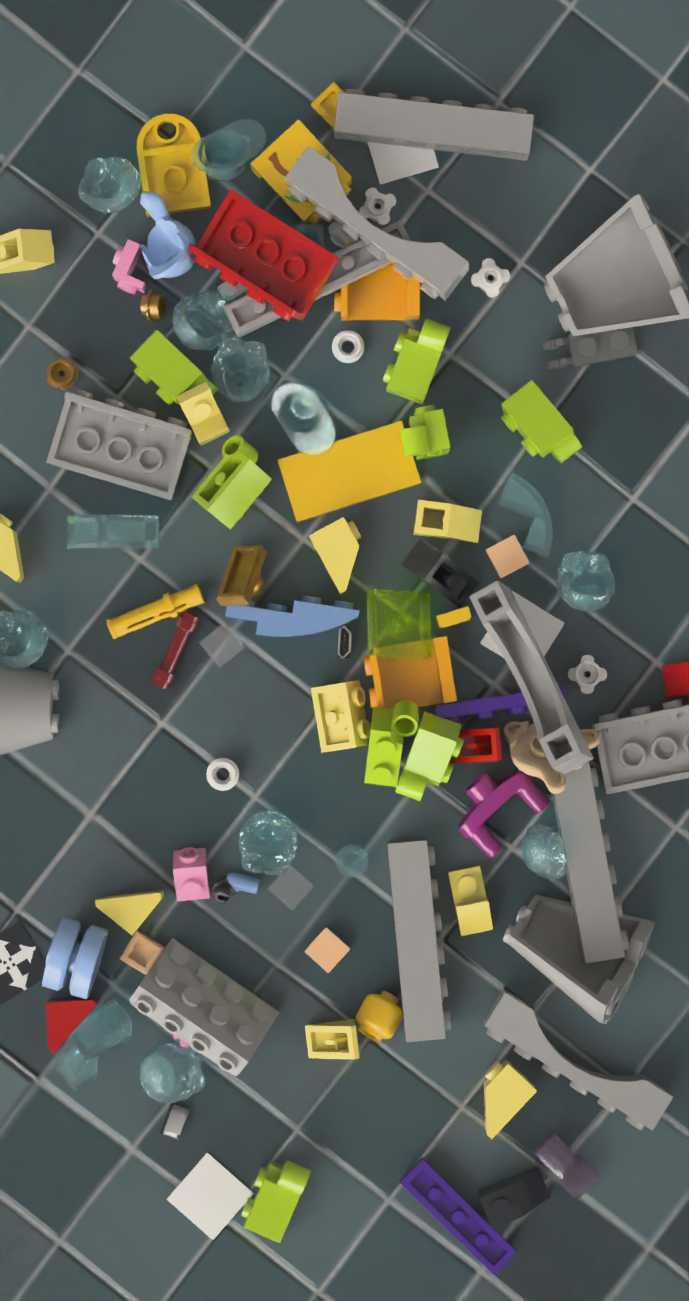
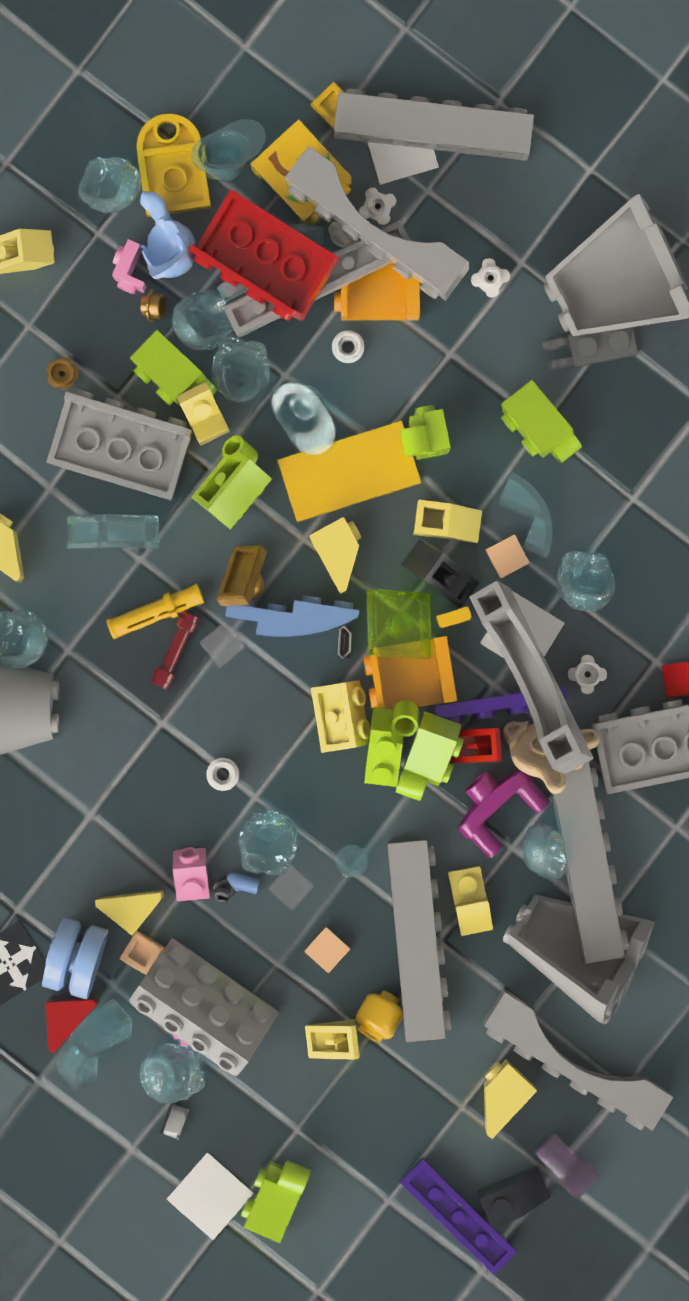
(416, 361): lime hinge -> none

